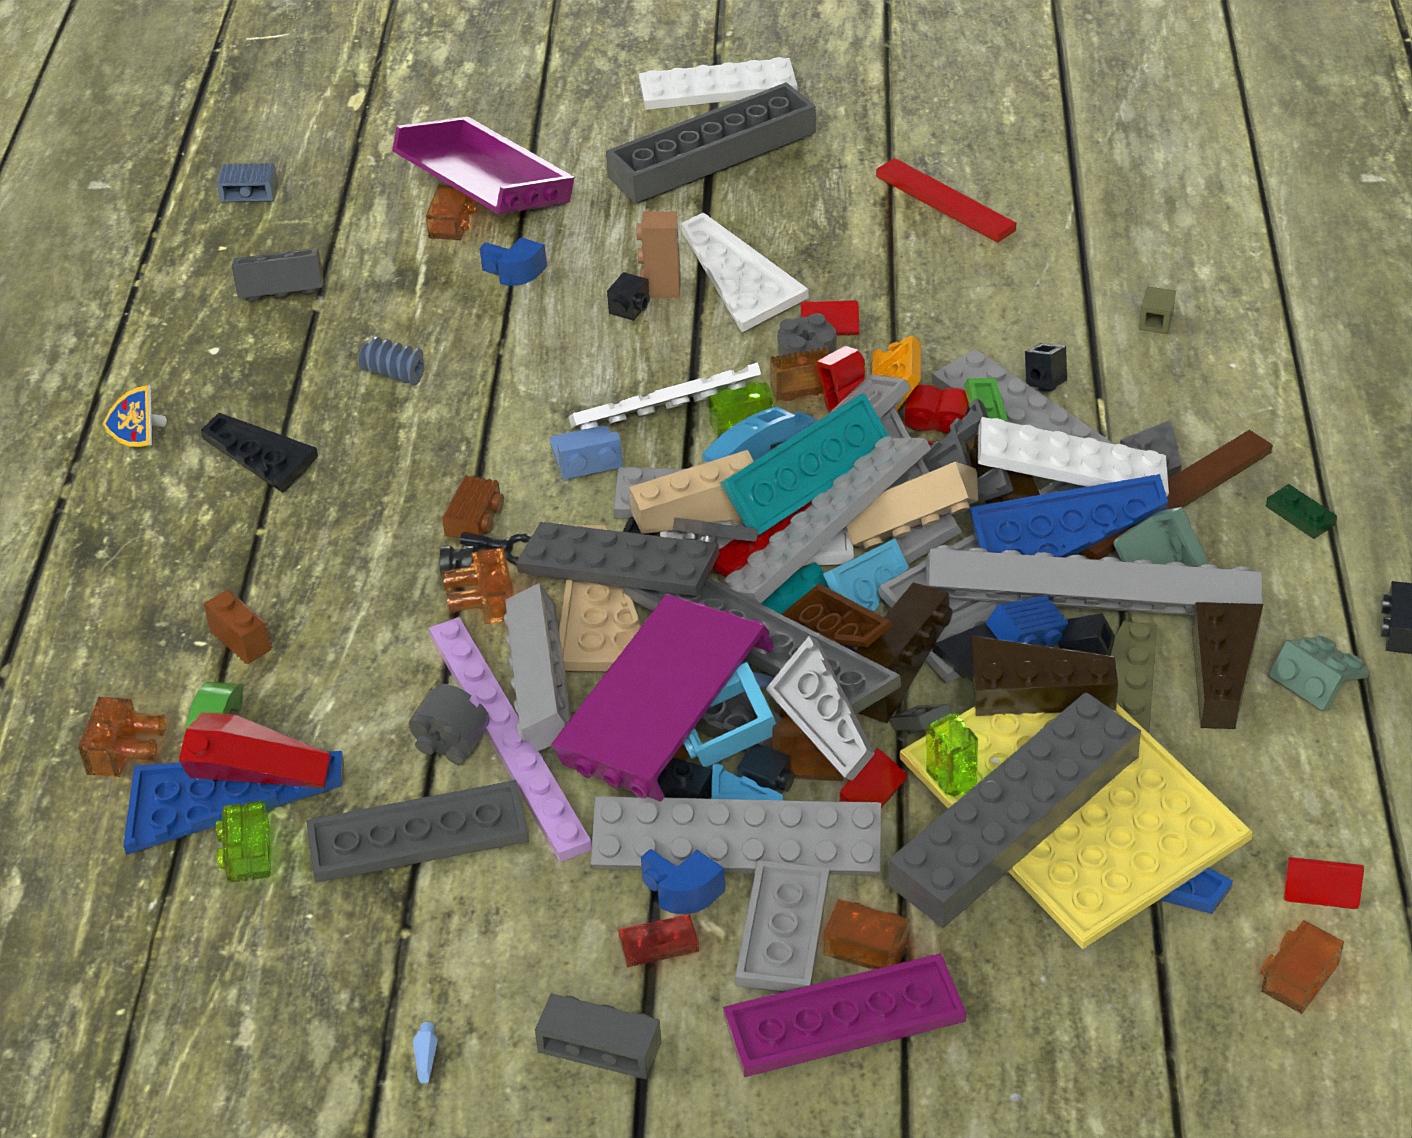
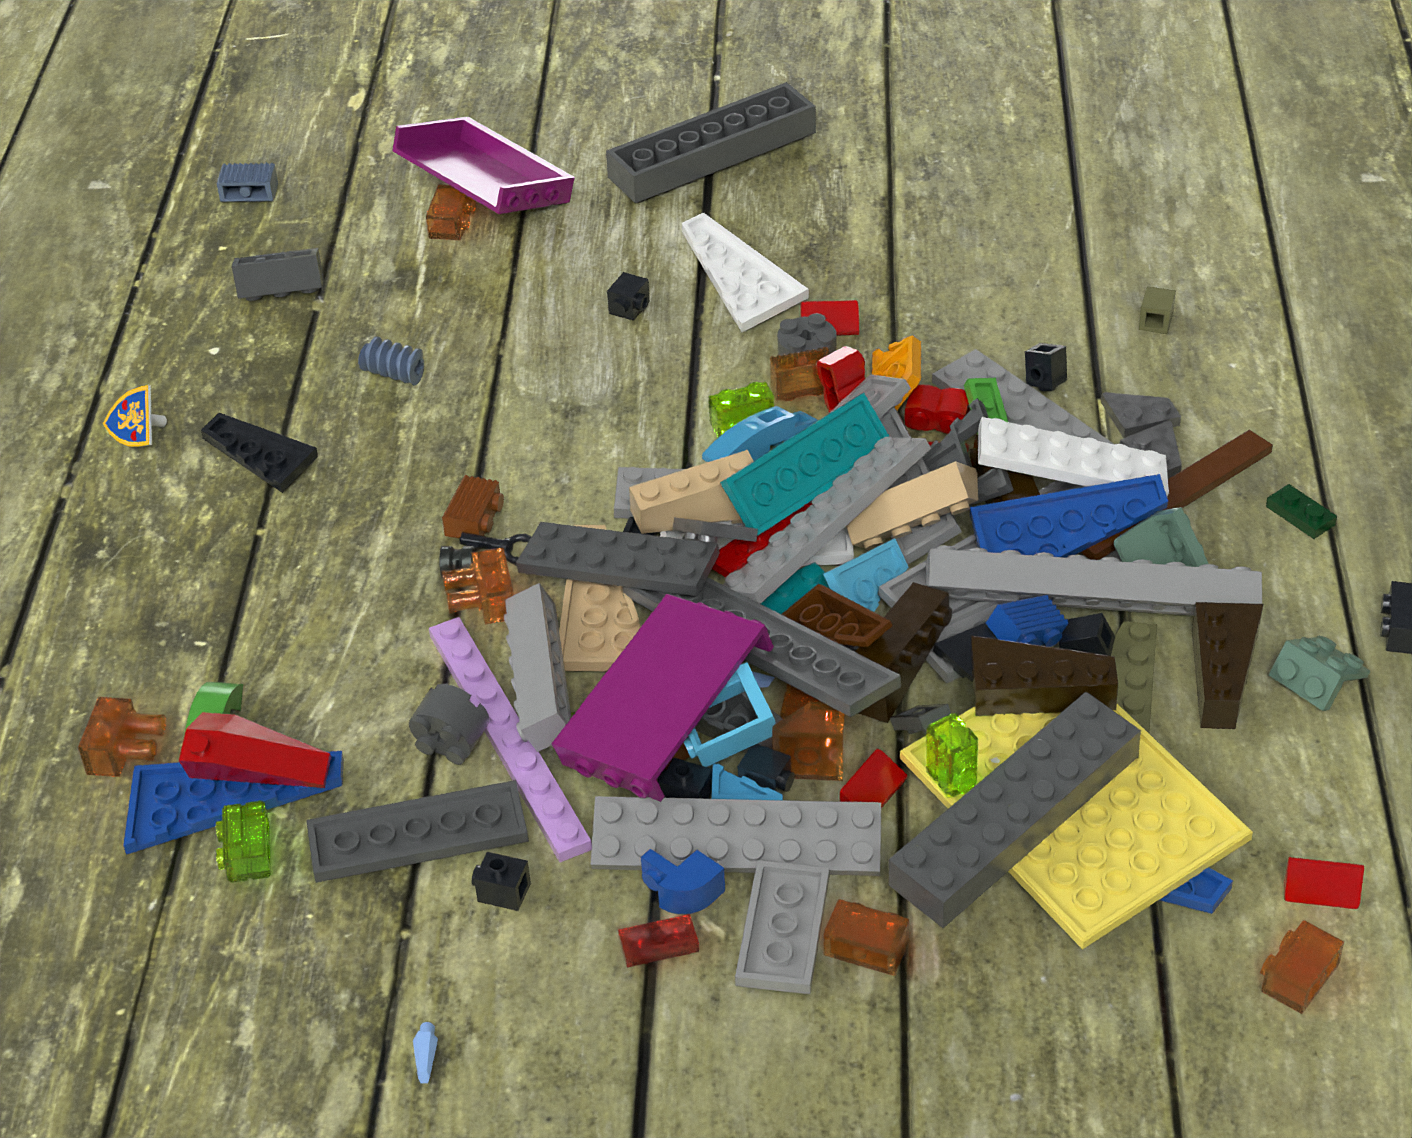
(237, 626): dark orange brick -> none
(501, 881): none -> black brick
(514, 265): blue brick -> none
(587, 451): medium blue bracket -> none
(598, 1035): dark grey brick -> none
(660, 253): medium nougat brick -> none
(670, 396): white wing -> none
(713, 83): white plate -> none
(820, 708): wing -> none
(843, 1014): magenta plate -> none
(946, 200): red tile -> none
(1138, 412): none -> flat silver wing

